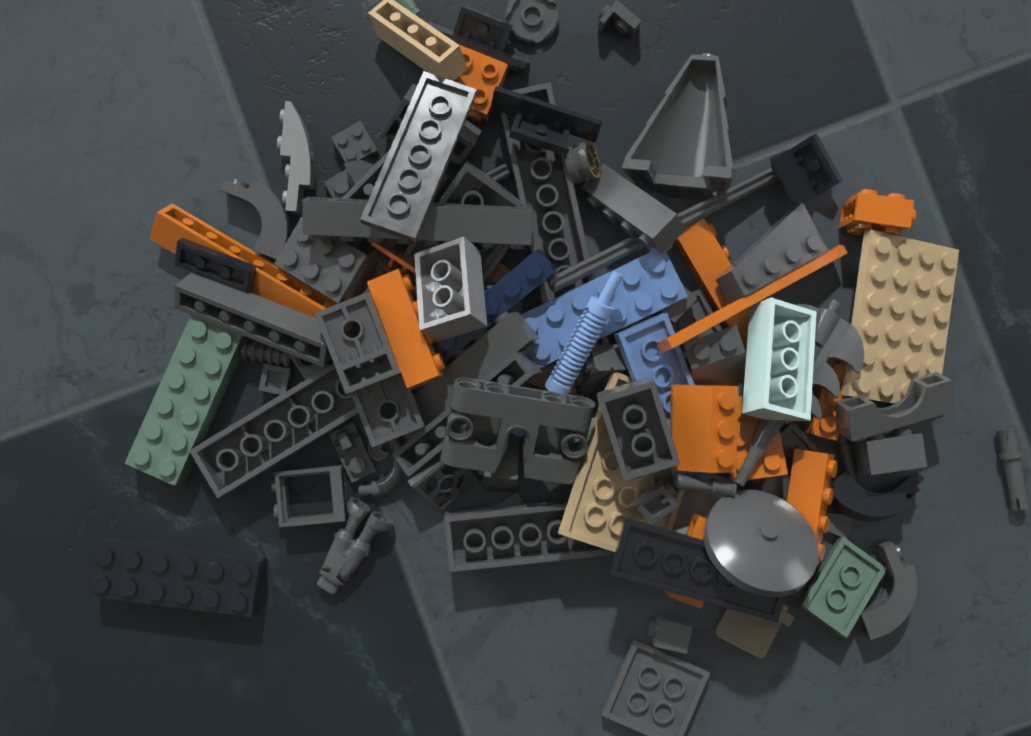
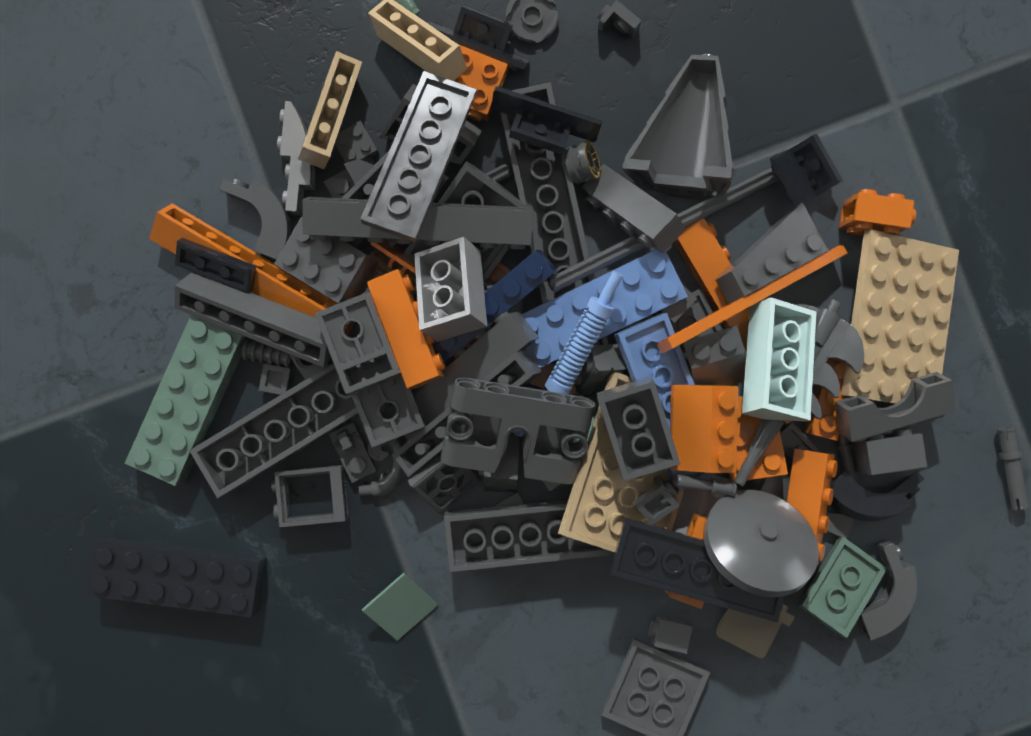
(330, 110): none -> tan brick
(347, 552): dark grey piece -> none
(400, 606): none -> sand green piece

